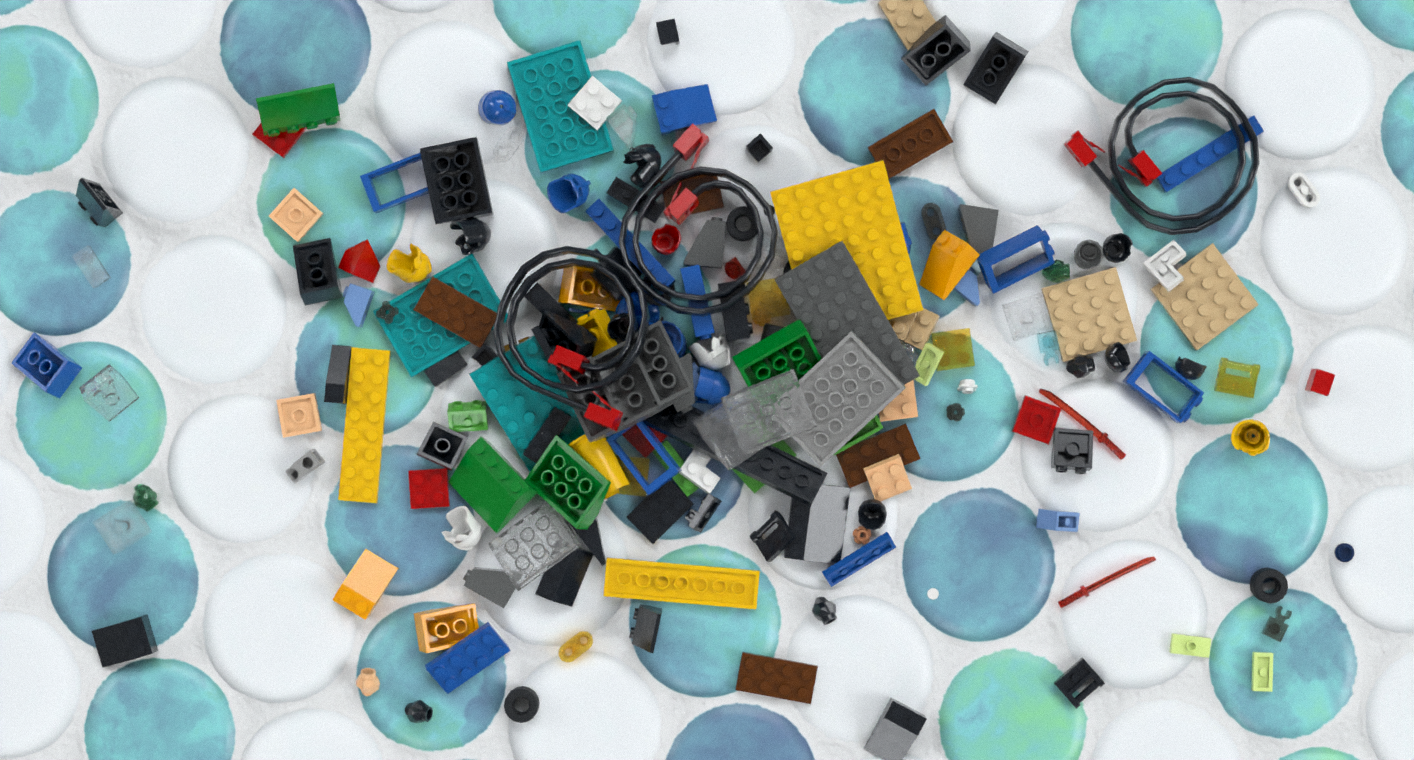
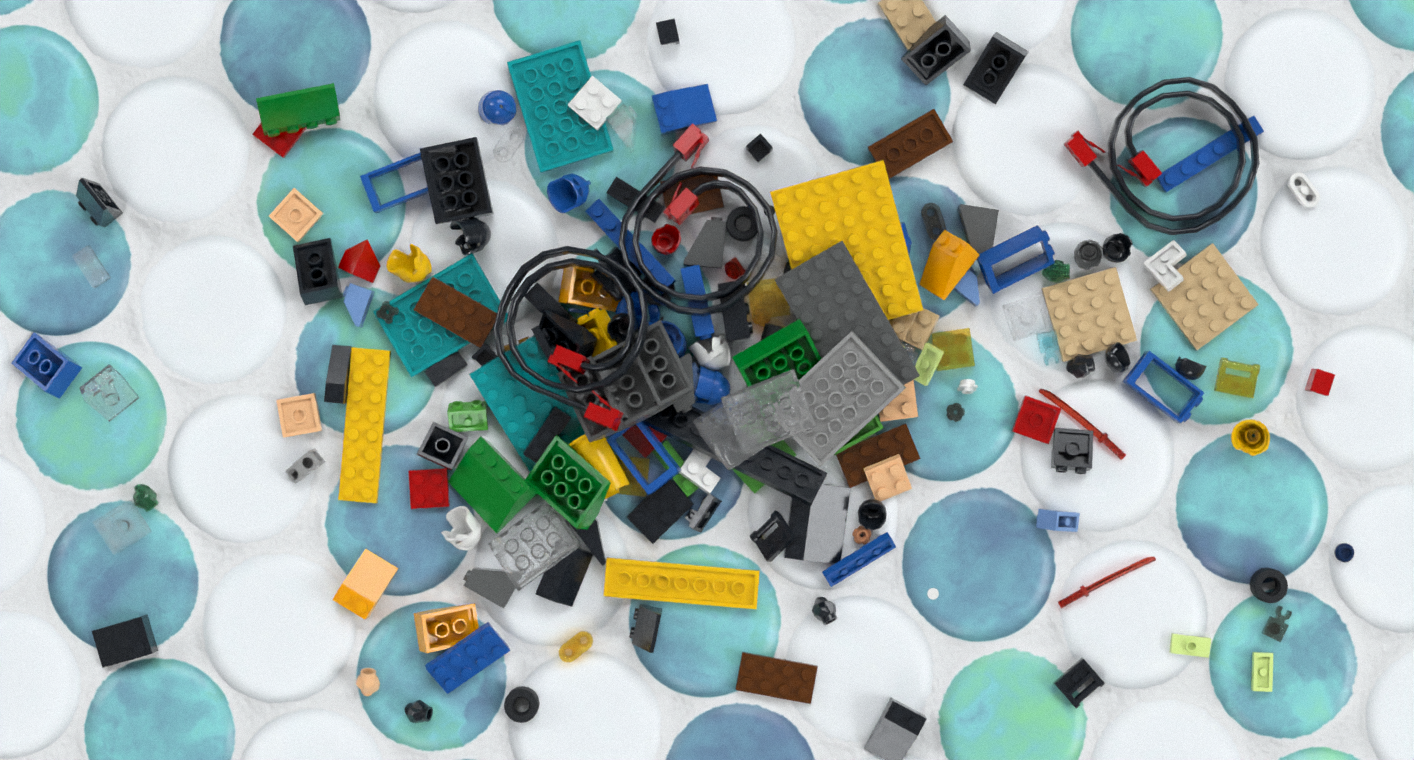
(648, 163): black helmet -> none

